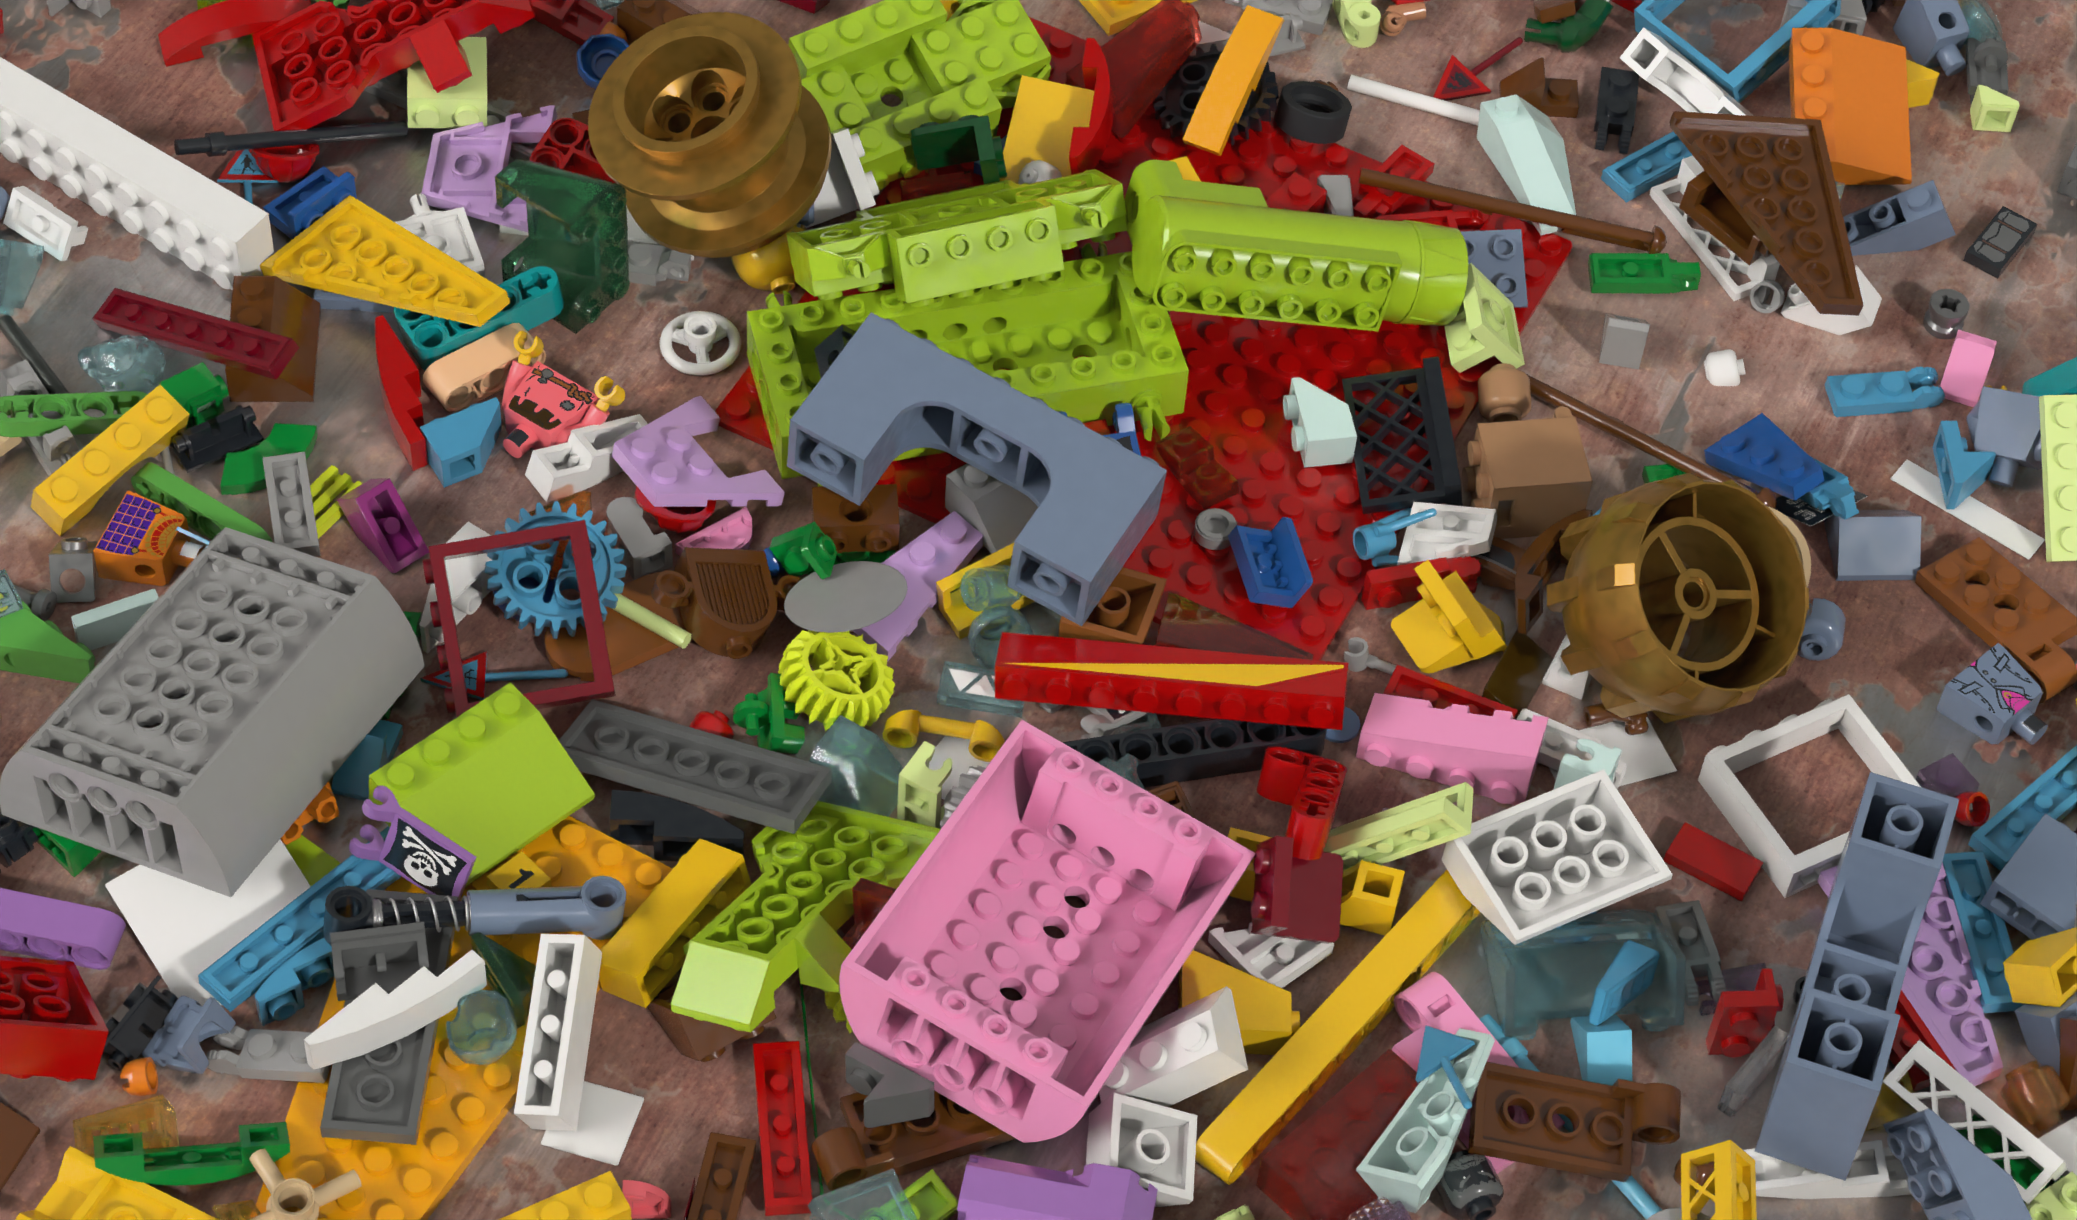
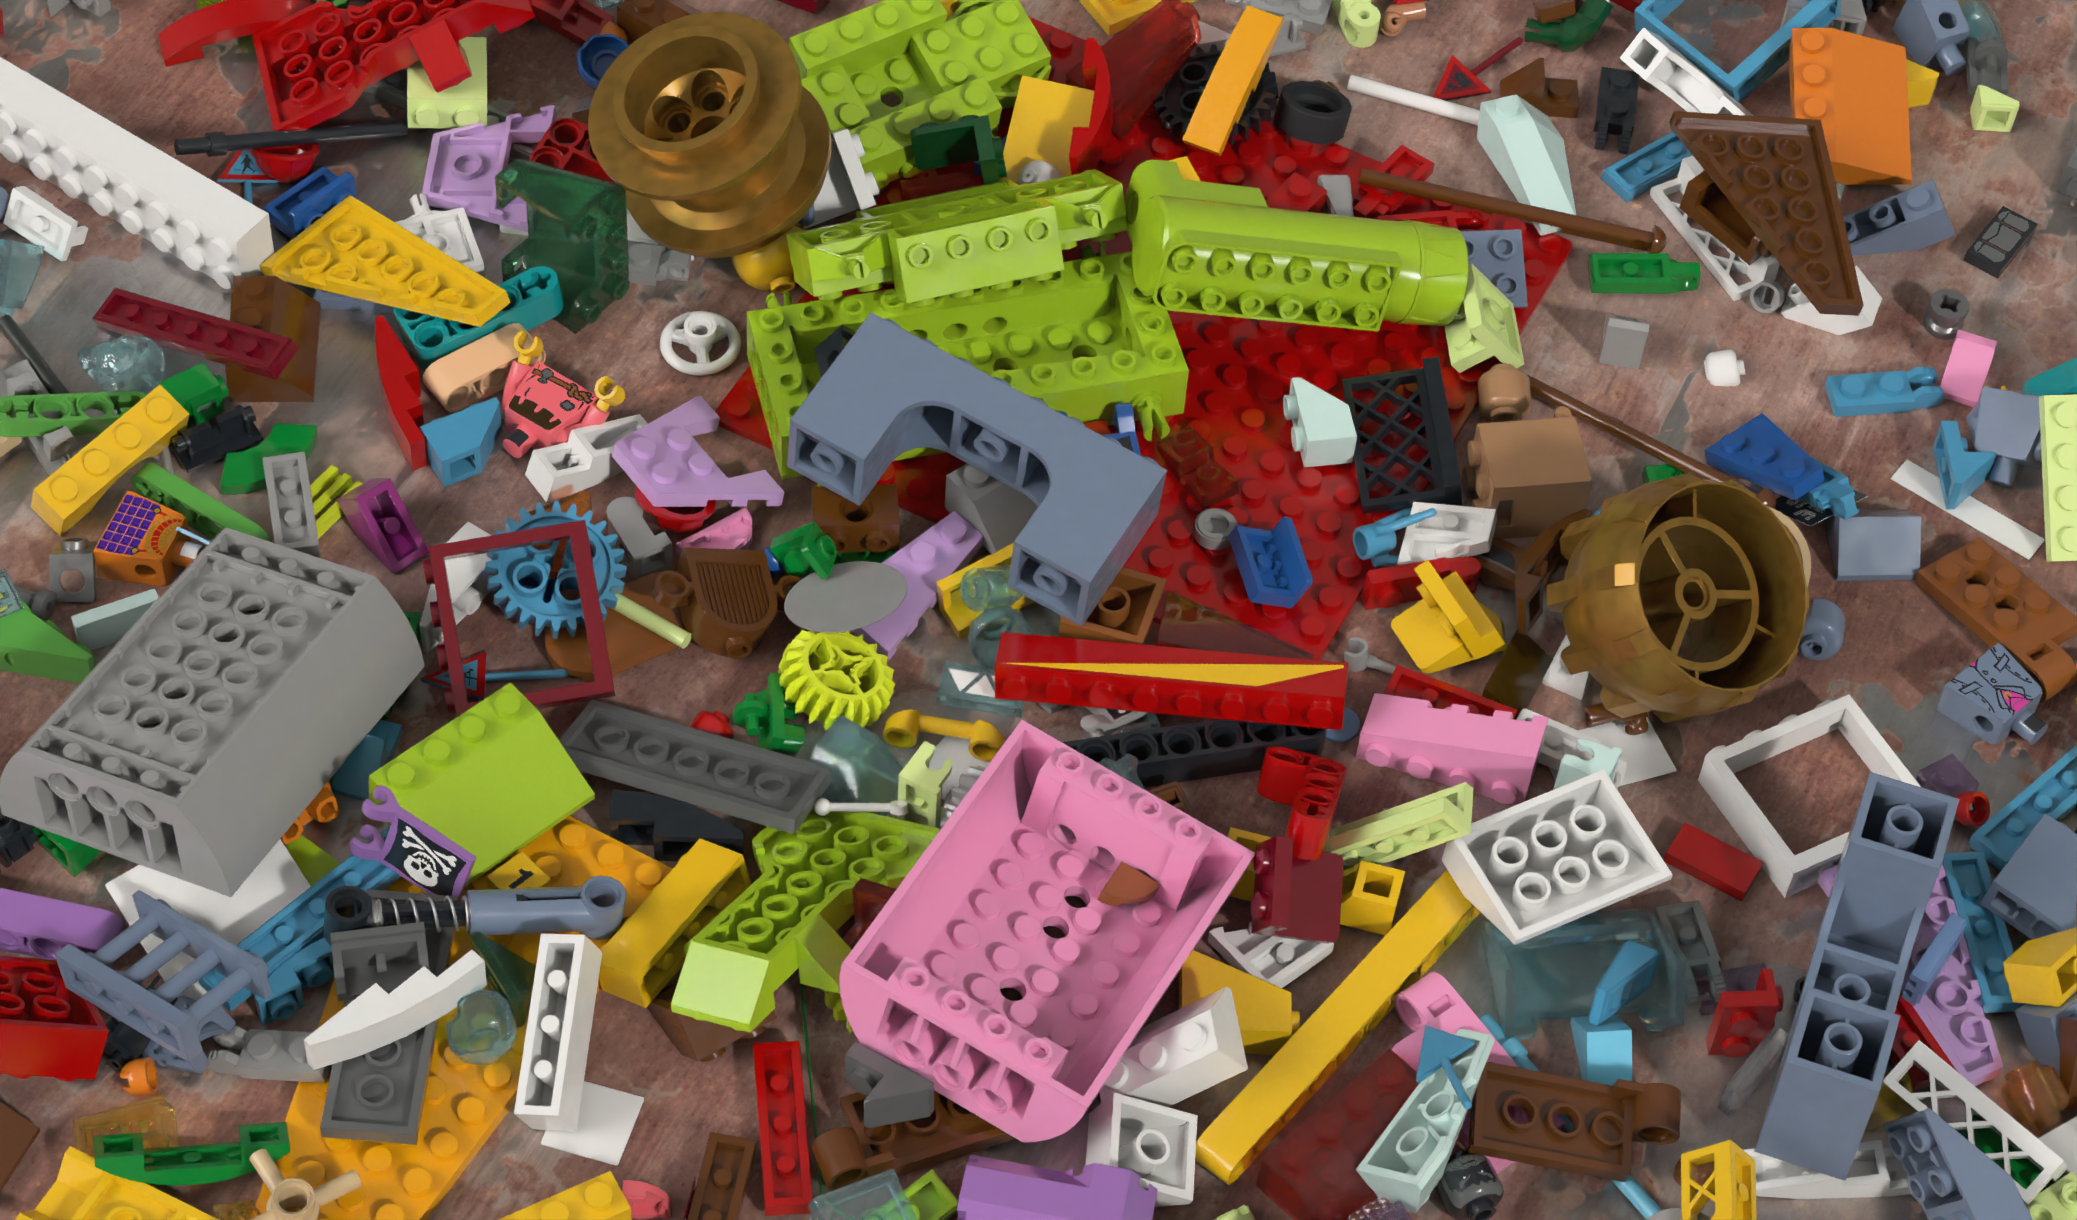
(151, 1009): none -> sand blue fence
(896, 807): none -> white hinge
(1128, 887): none -> dark orange tile
(1934, 959): none -> medium blue tile

